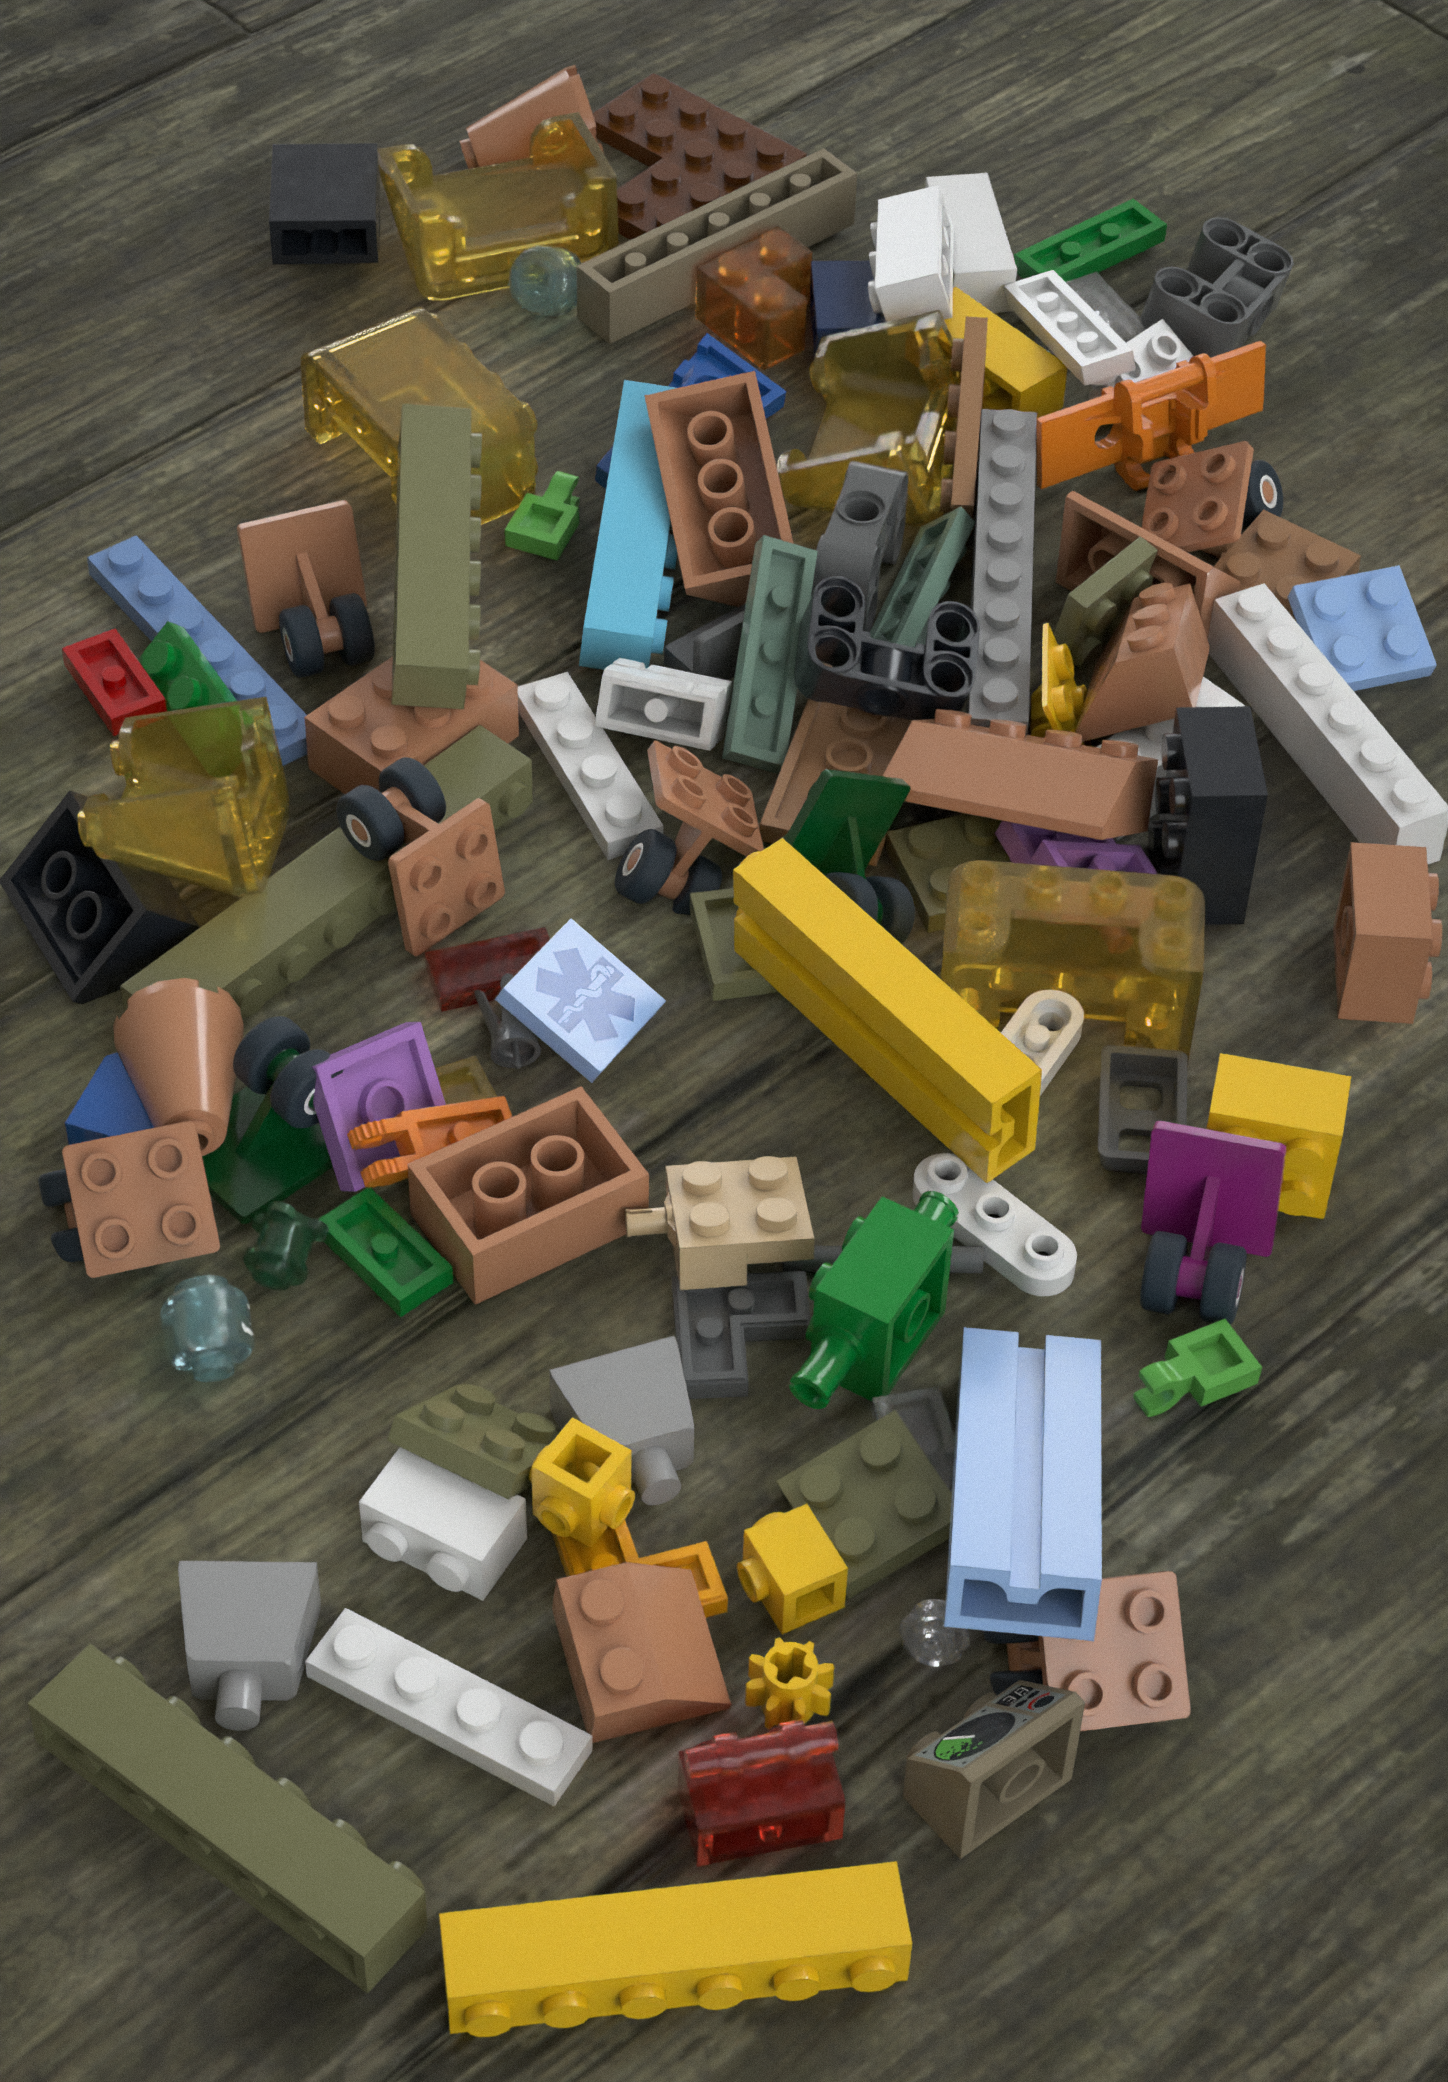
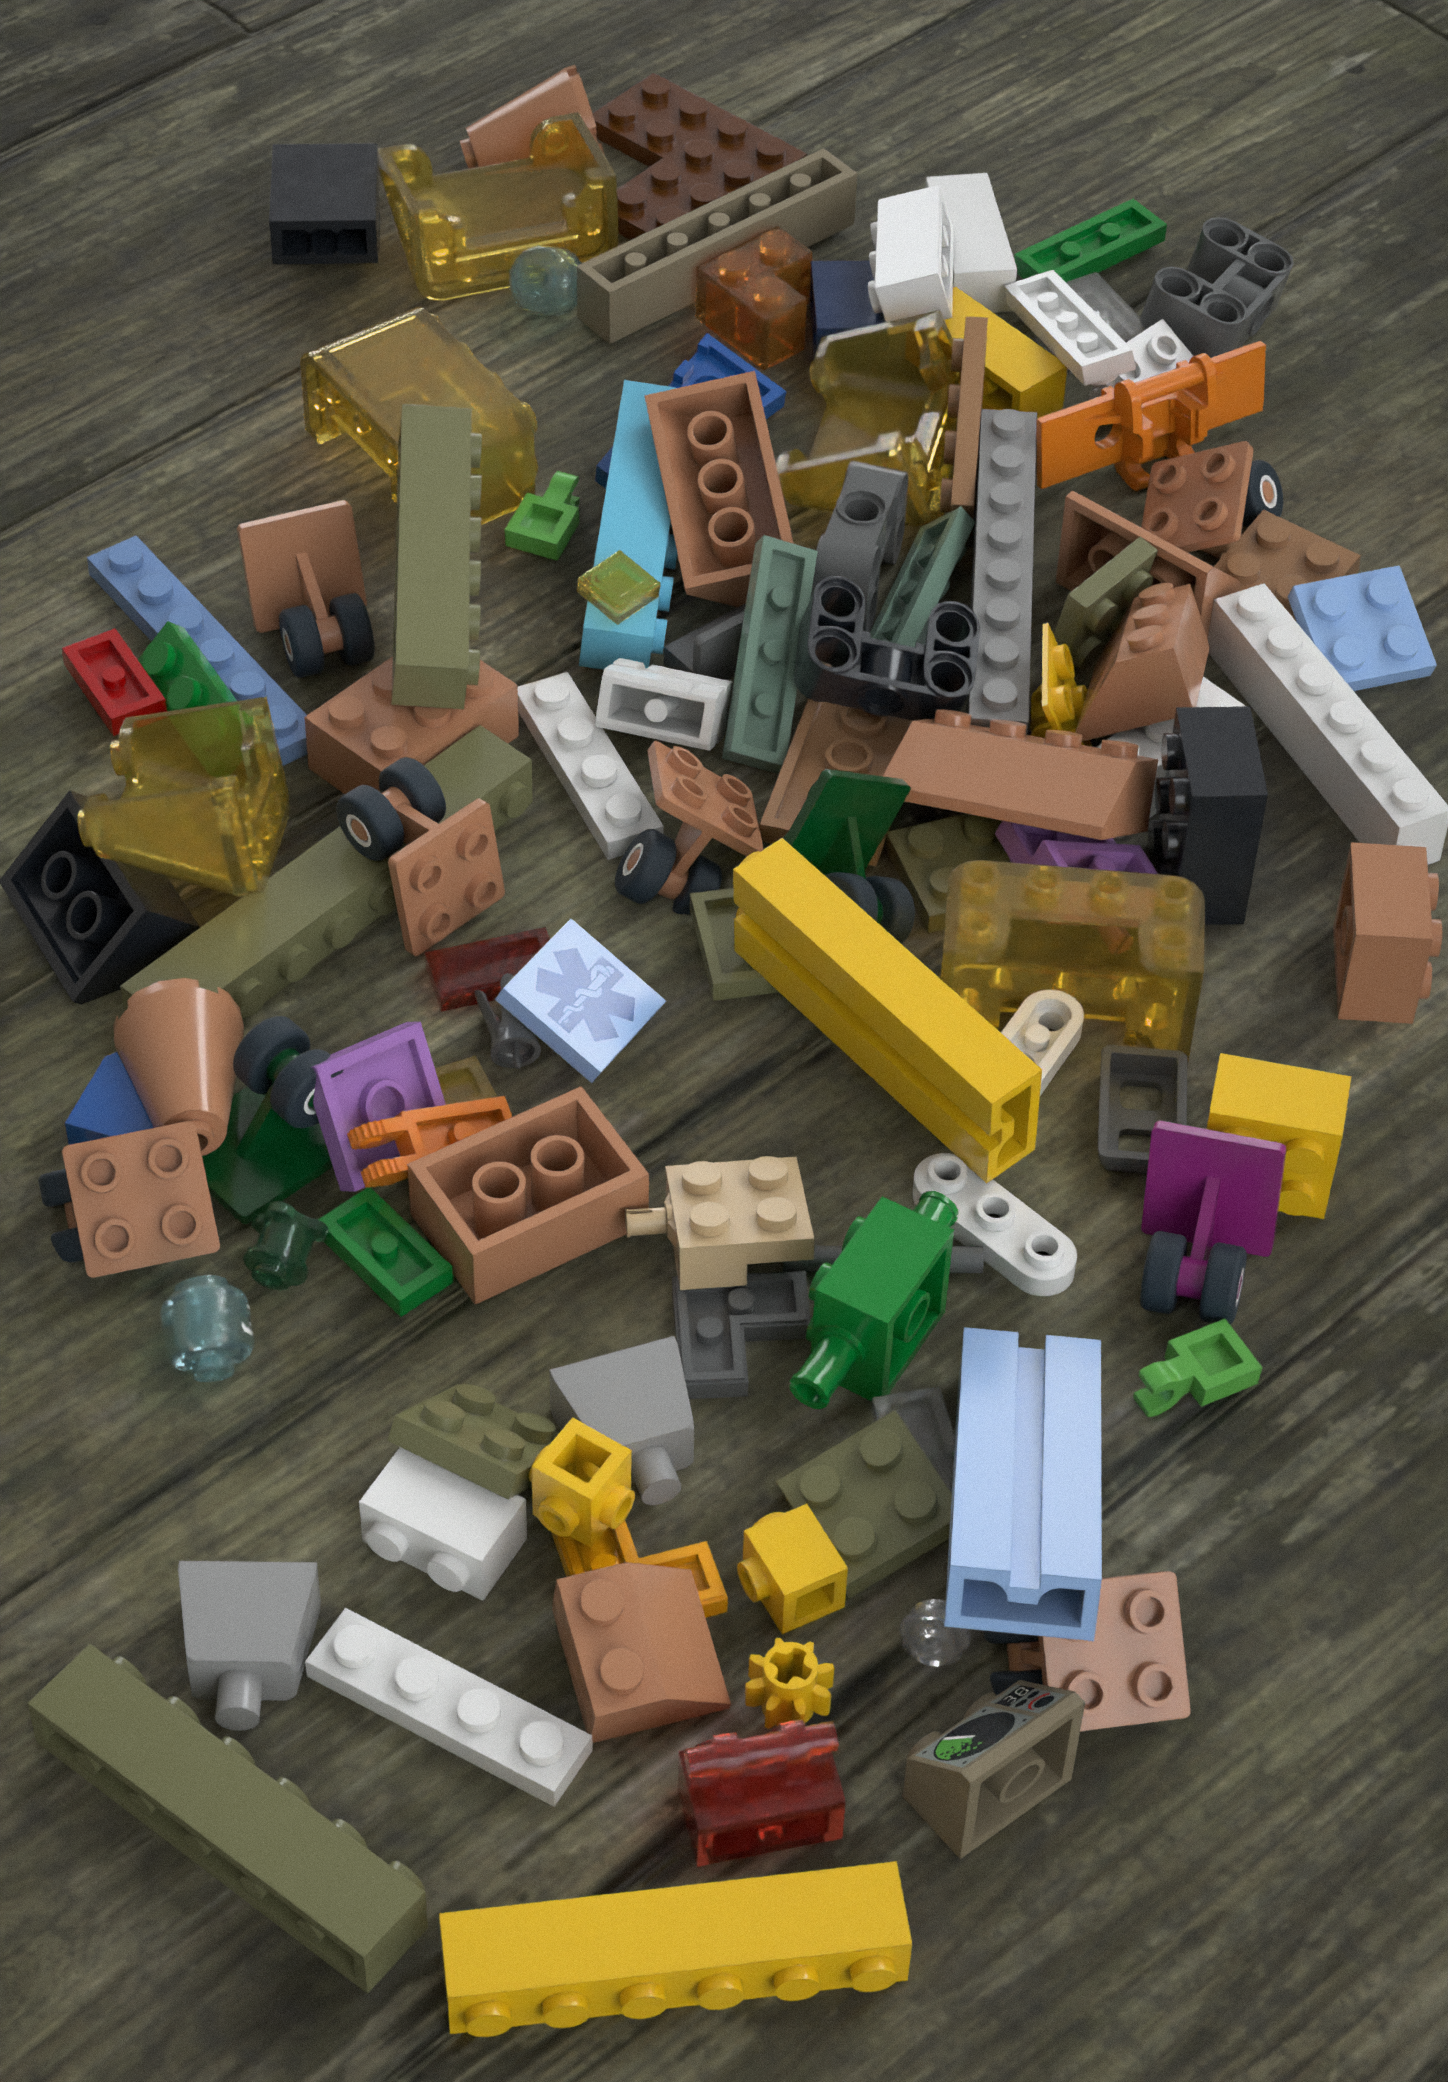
(618, 587): none -> clear yellow tile

